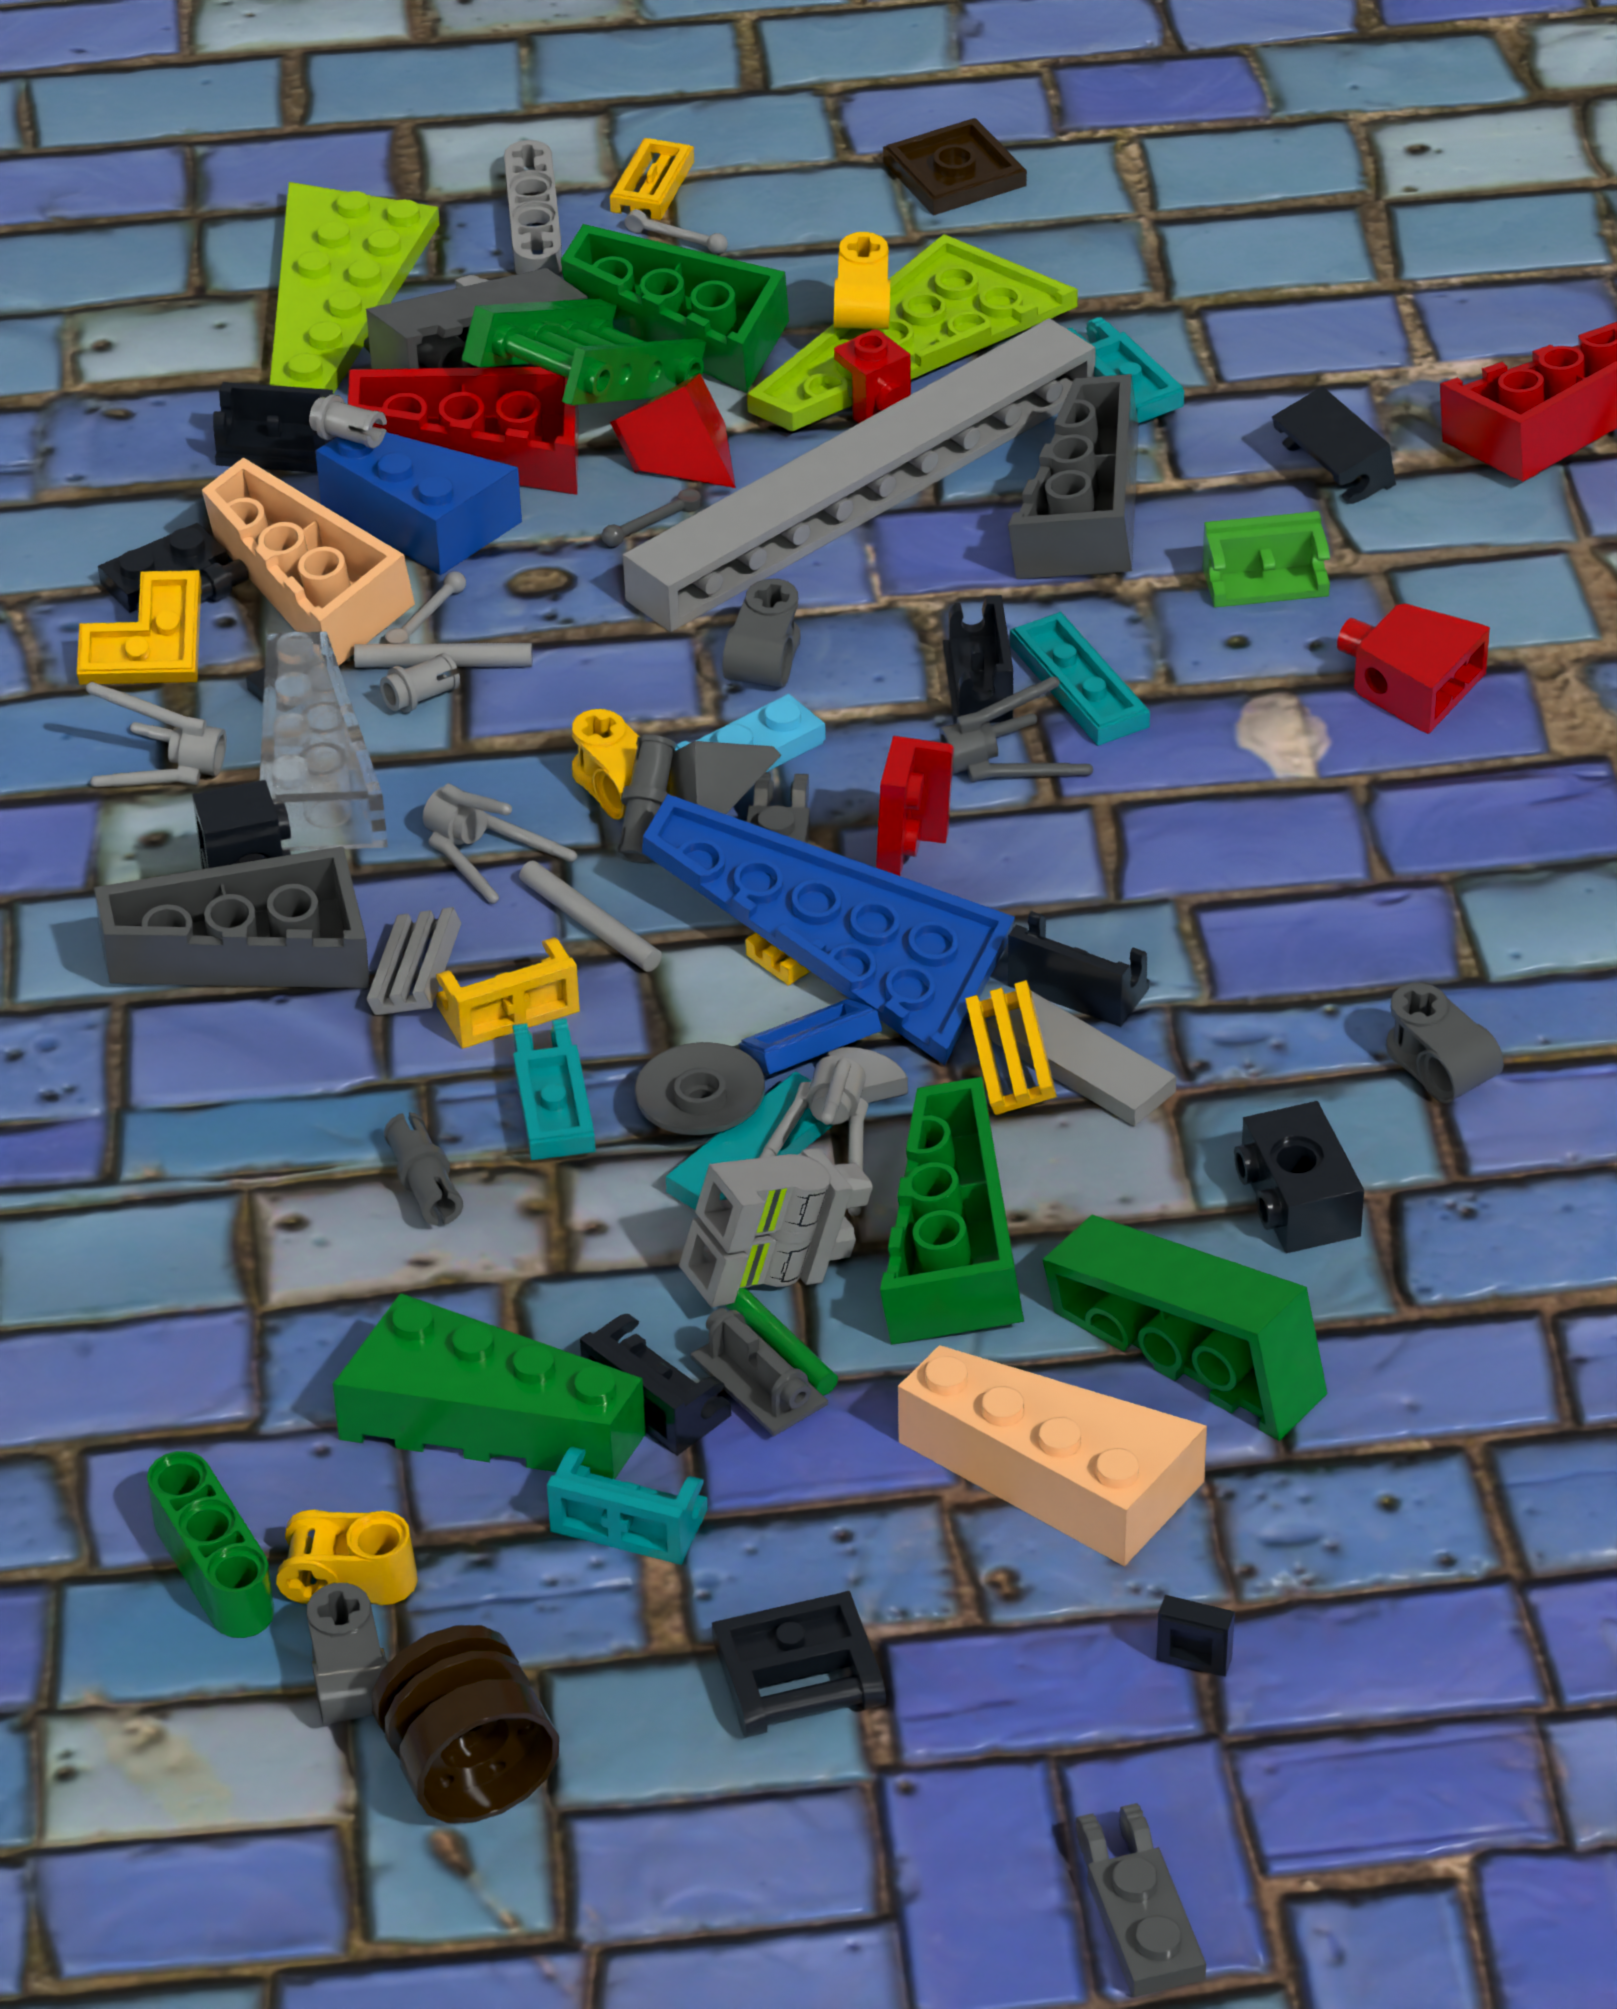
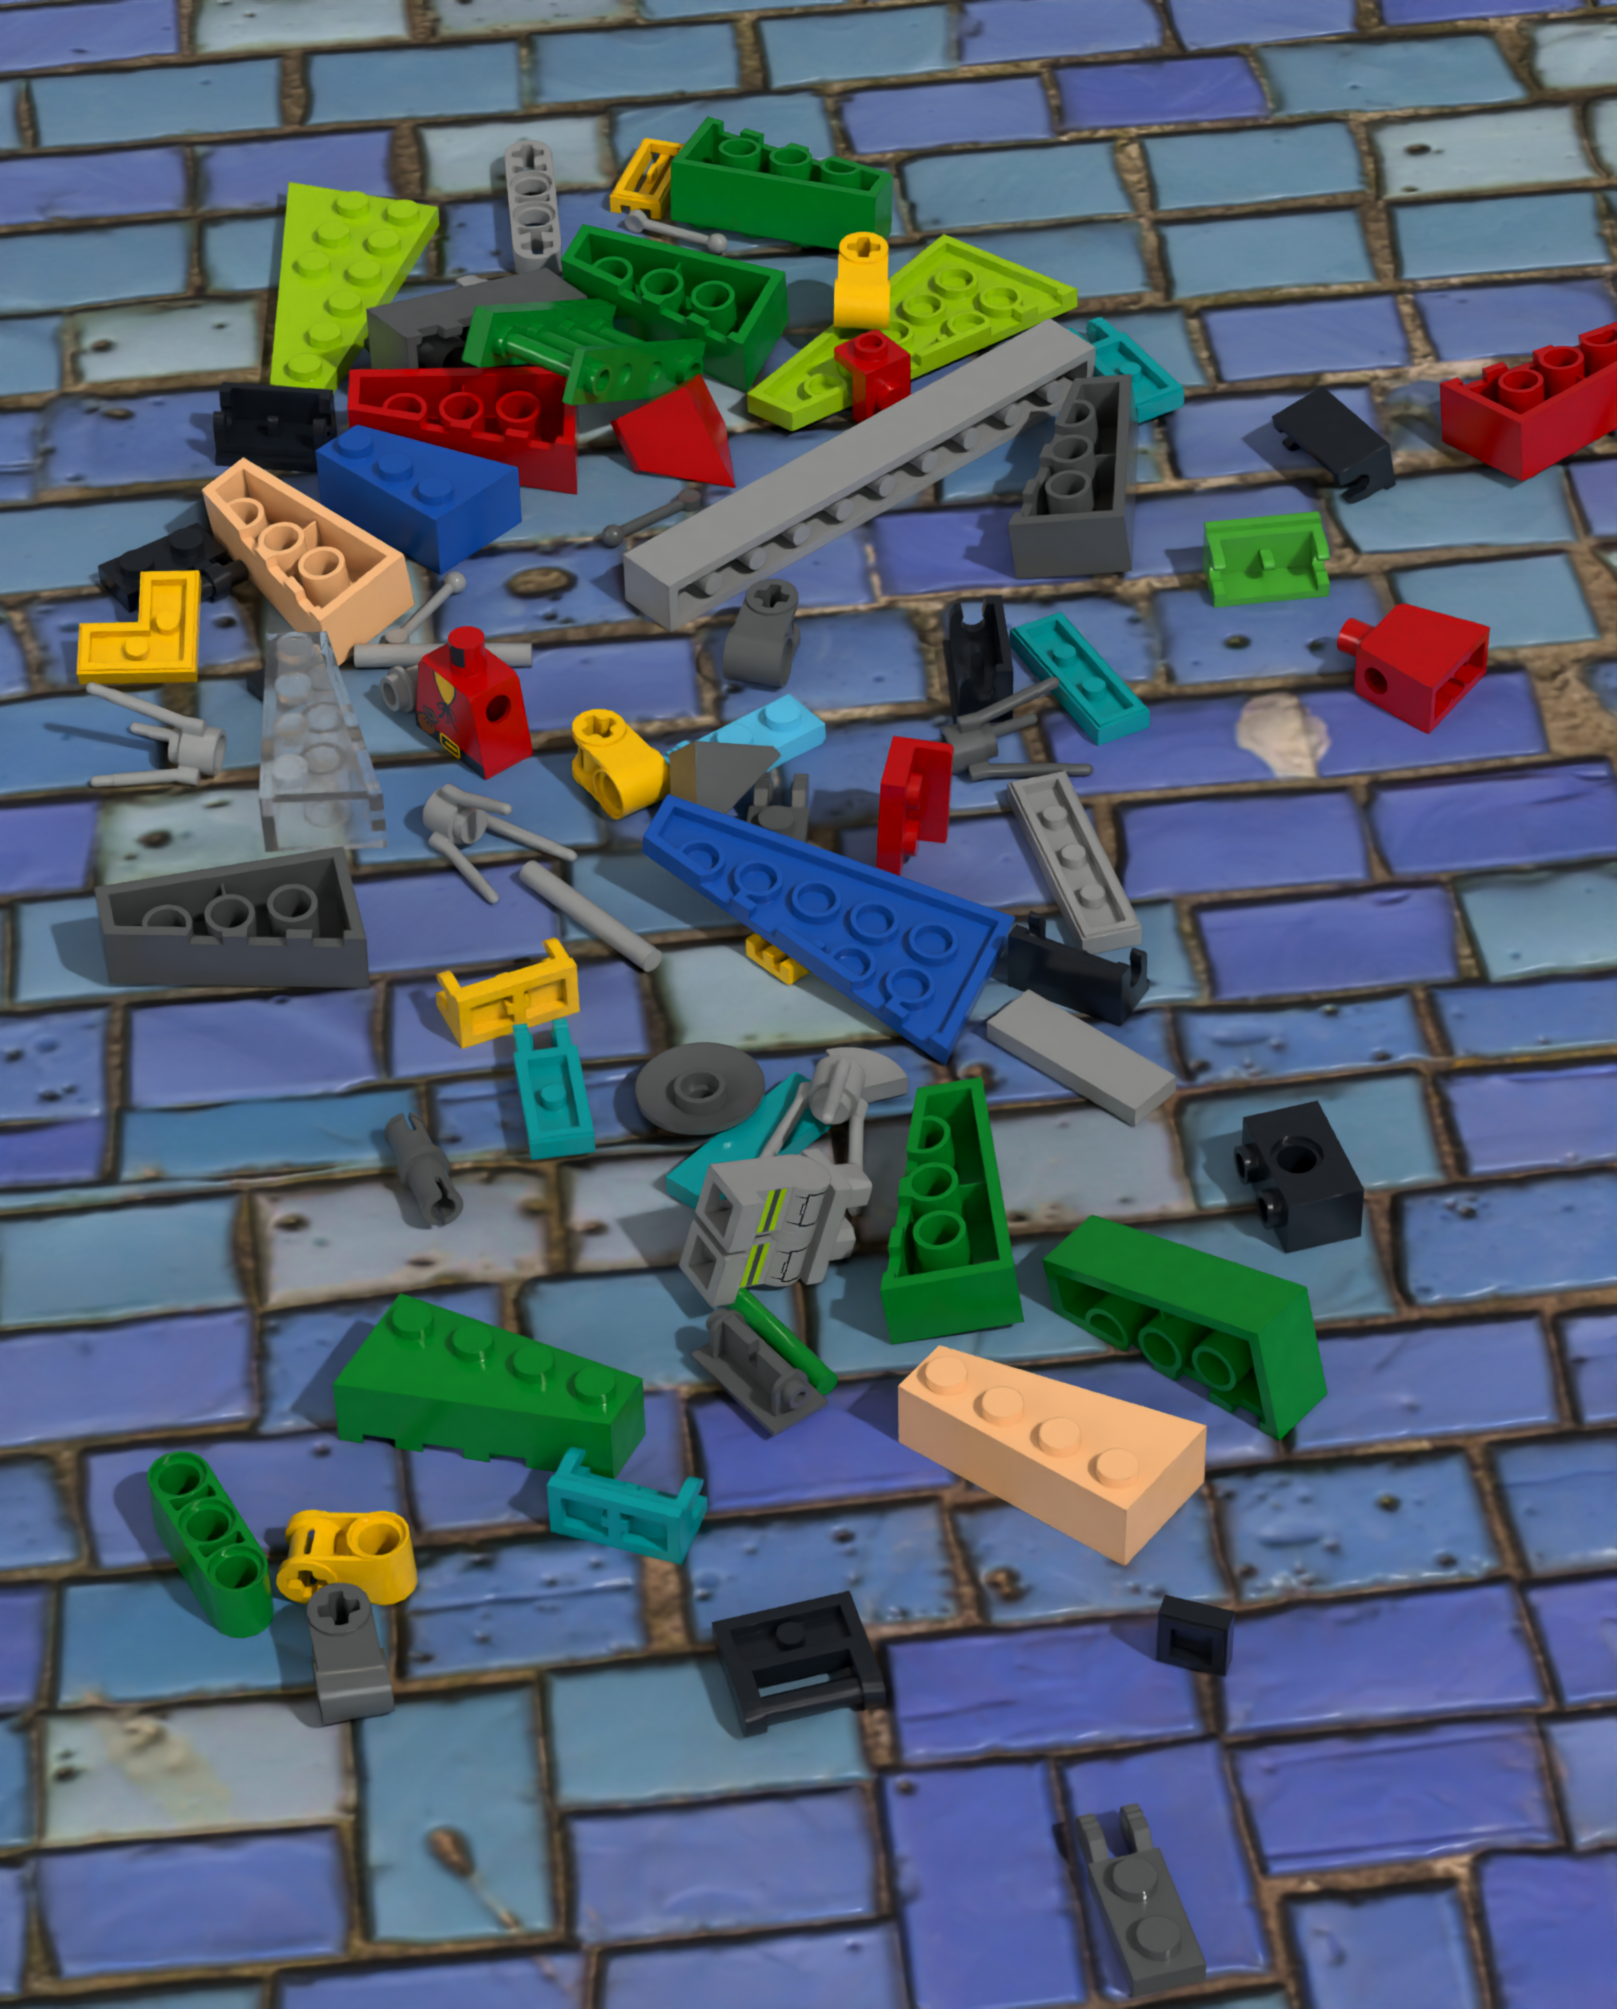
(239, 825): black brick -> none
(337, 419): light grey pin -> none
(404, 962): light grey tile -> none
(464, 1724): dark brown wheel -> none
(473, 704): none -> red torso
(644, 794): dark grey pin -> none
(674, 1405): black hinge -> none
(775, 191): none -> green wedge
(811, 1035): blue tile -> none
(954, 166): dark brown tile -> none
(1000, 1005): yellow tile -> none
(1074, 863): none -> light grey tile
(1440, 1043): dark grey piece -> none

